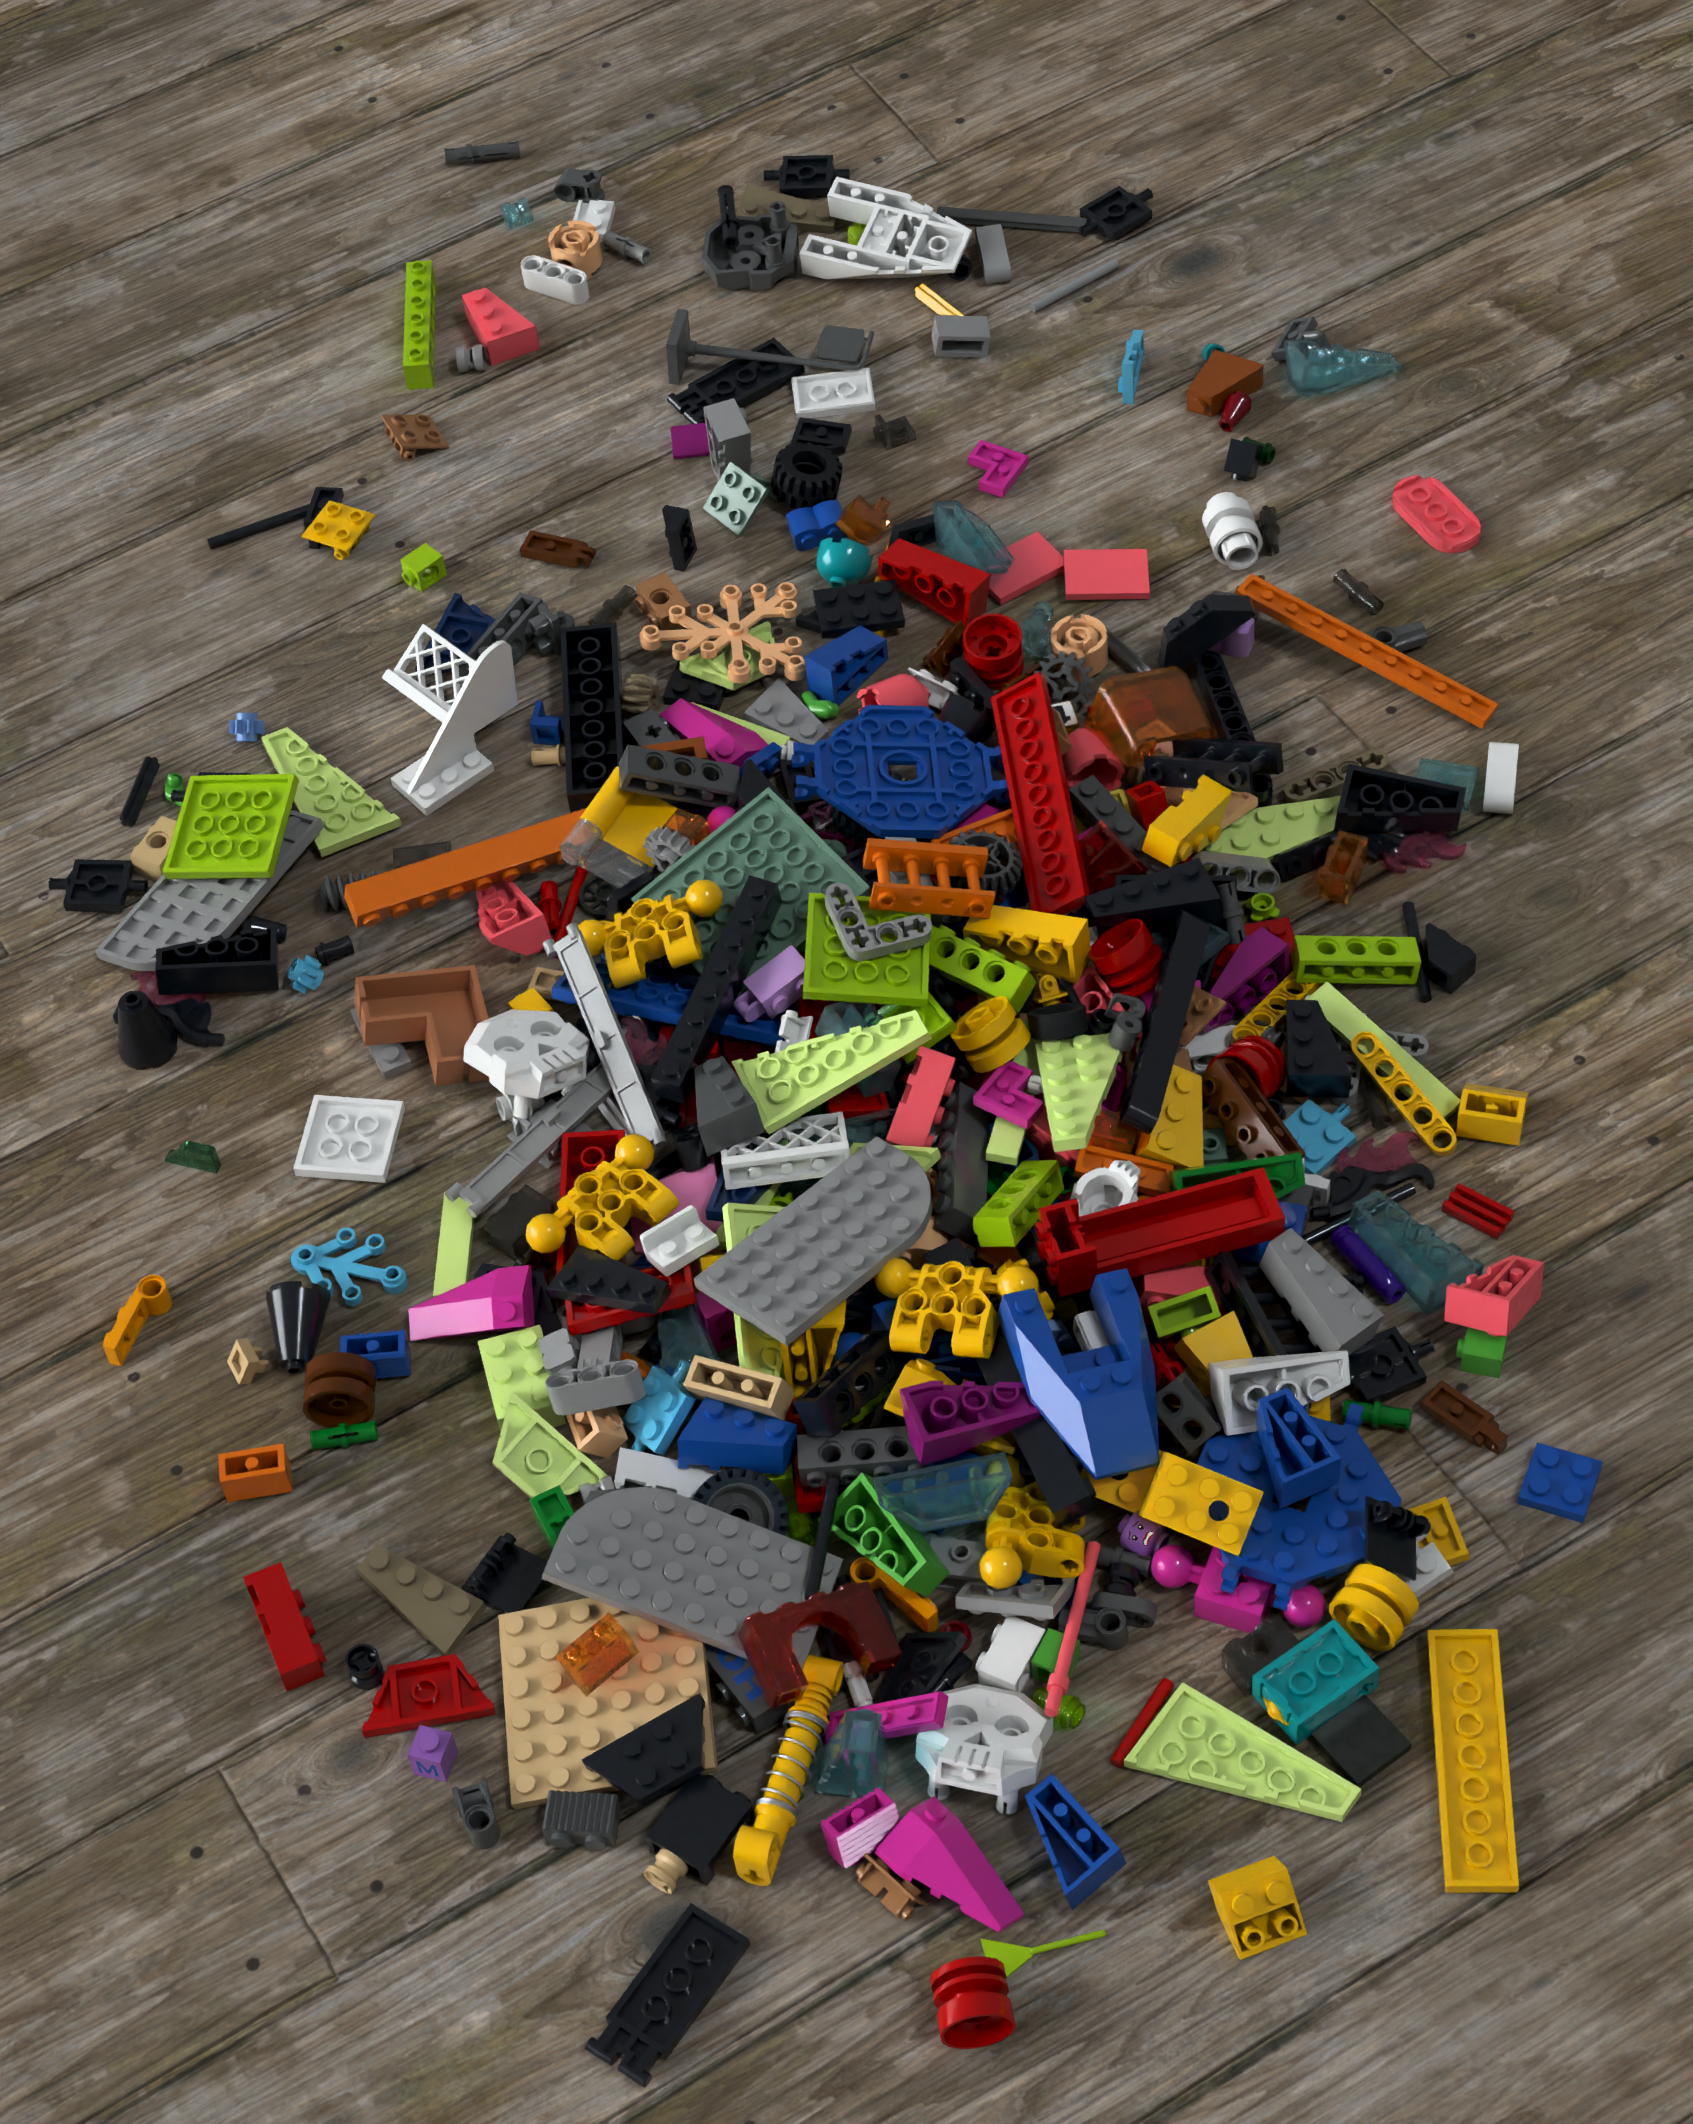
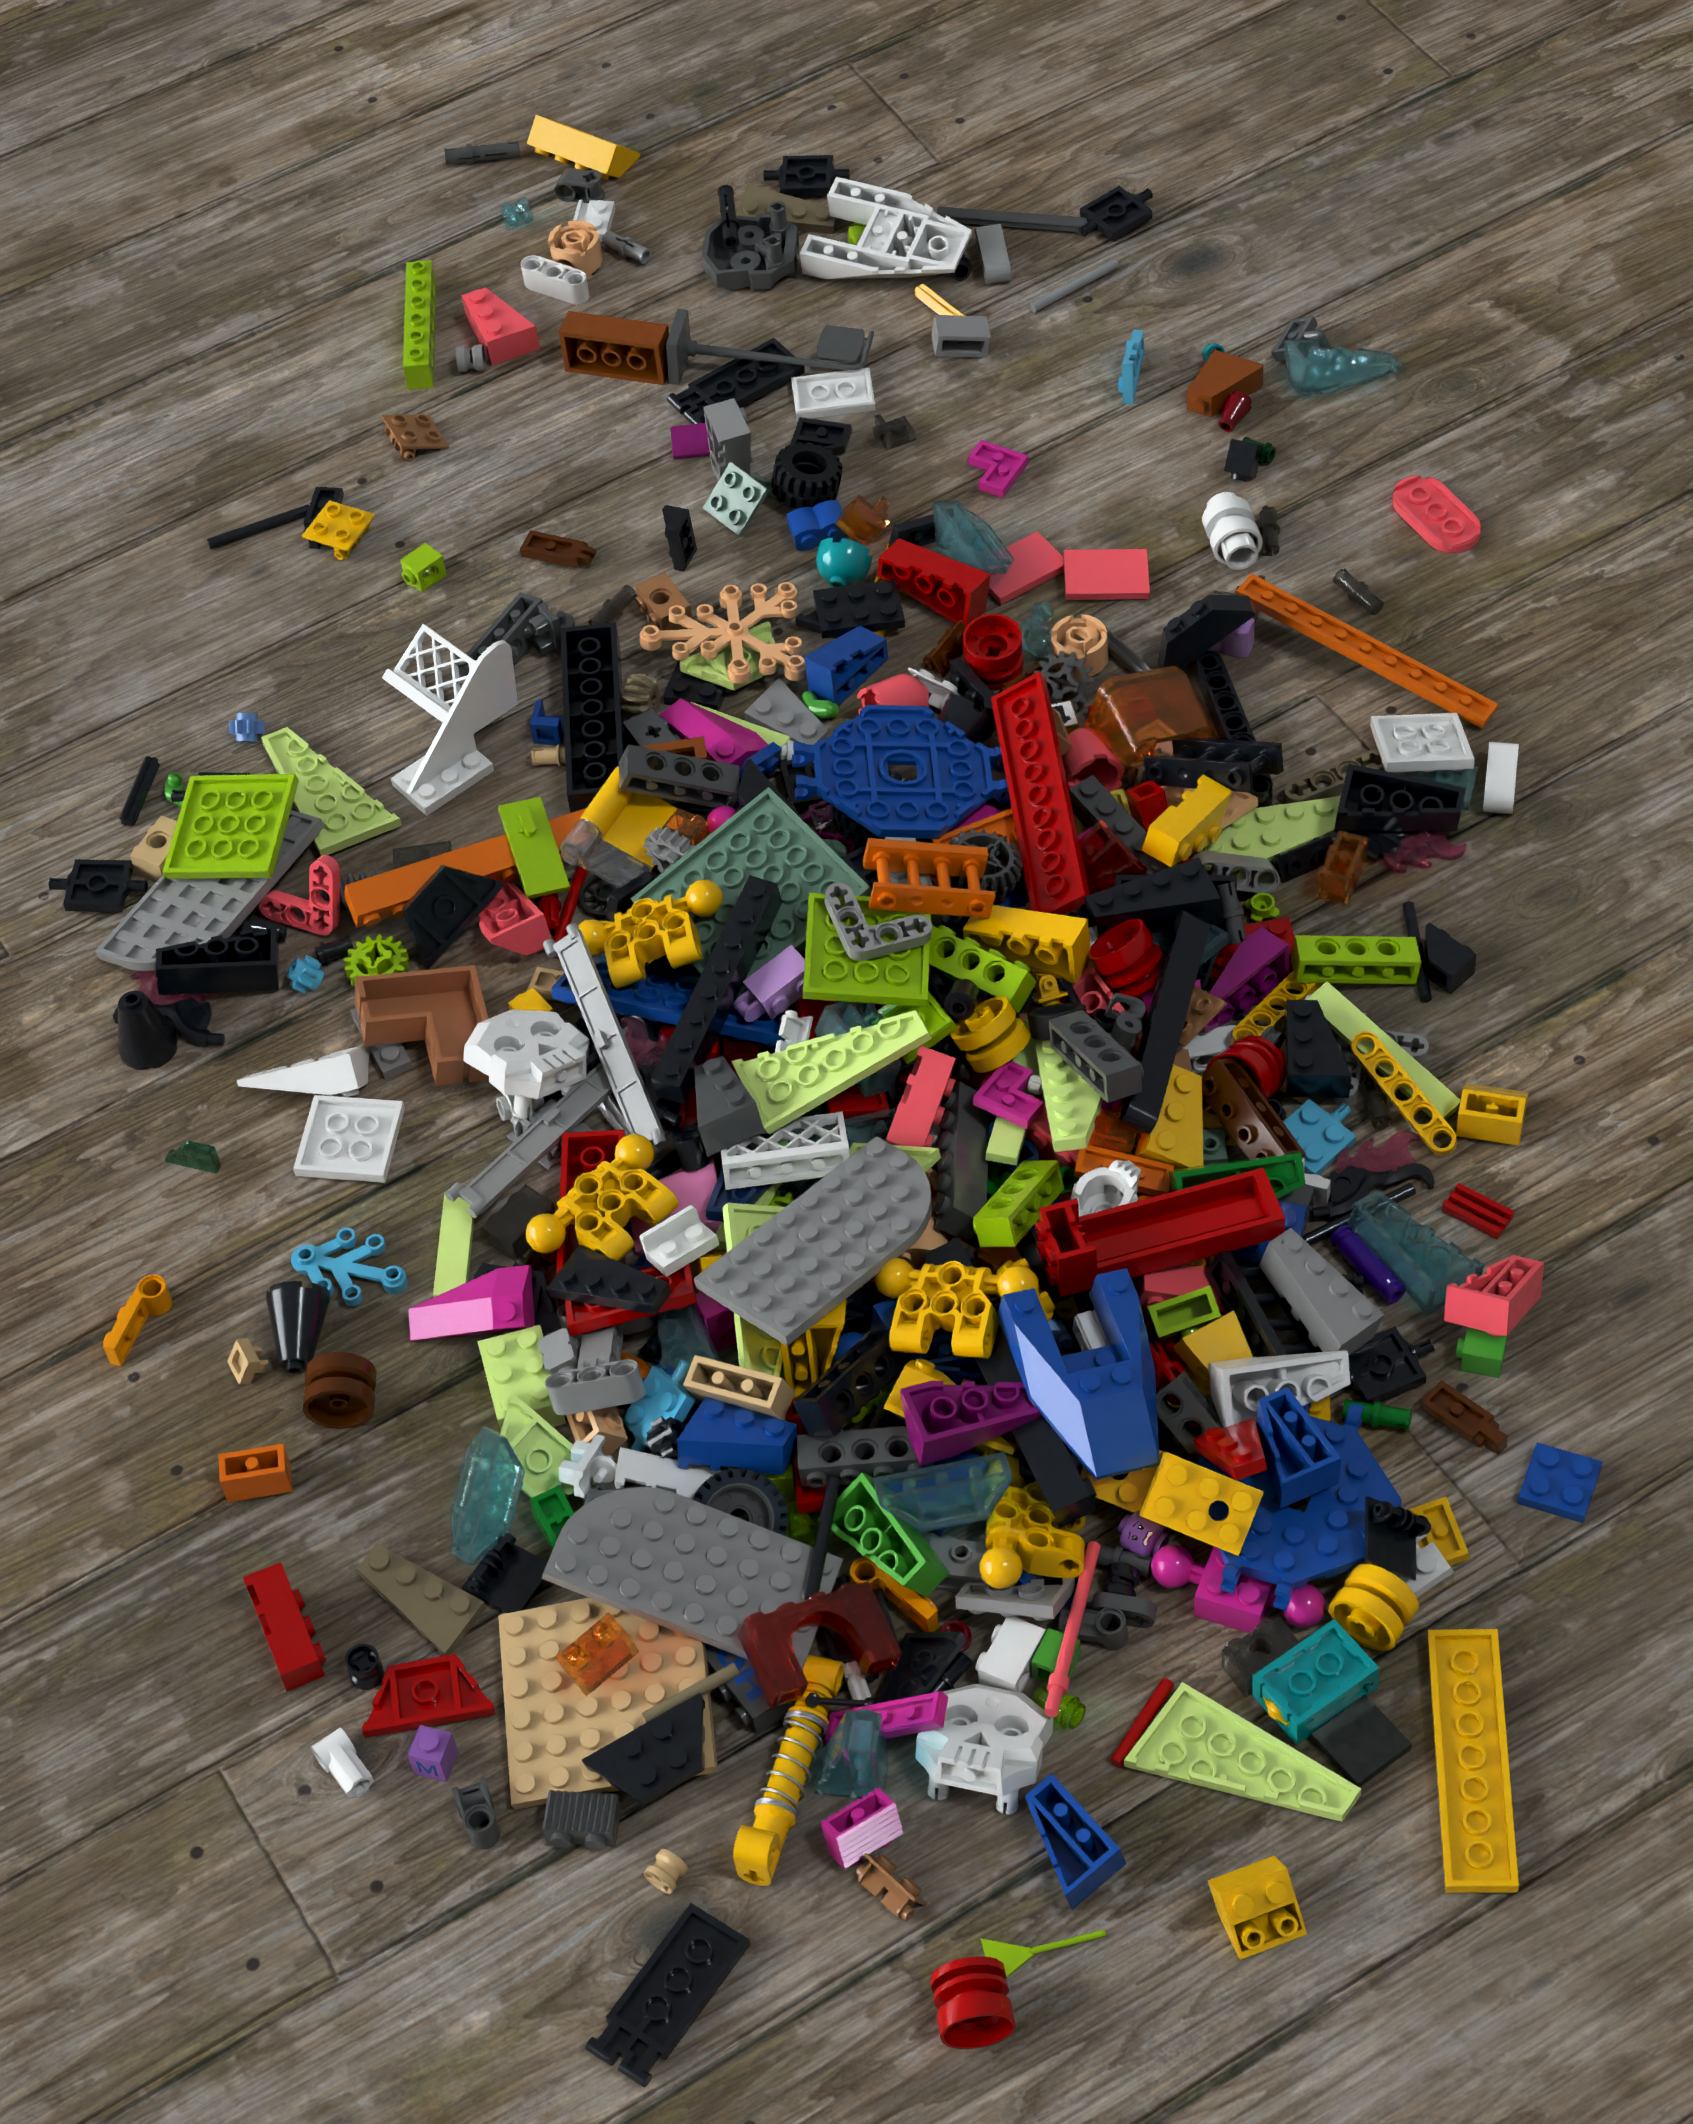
(312, 908): none -> coral beam
(321, 1438): green pin -> none
(331, 1074): none -> white wedge
(339, 1757): none -> white piece
(376, 958): none -> lime gear
(386, 1351): blue brick -> none
(445, 909): none -> black wing
(460, 626): dark blue wing -> none
(485, 1496): none -> clear light blue wedge
(533, 847): none -> lime piece
(580, 147): none -> yellow slope
(587, 1466): none -> white hips
(614, 347): none -> dark orange brick
(664, 1436): none -> black gear
(700, 1824): black panel -> none
(702, 1687): none -> dark tan bar
(813, 1700): none -> black hinge
(942, 1855): dark pink wedge -> none
(962, 999): none -> black brick
(1096, 1056): none -> dark grey brick
(1233, 1449): none -> red wing
(1402, 637): dark grey piece -> none
(1422, 742): none -> white plate

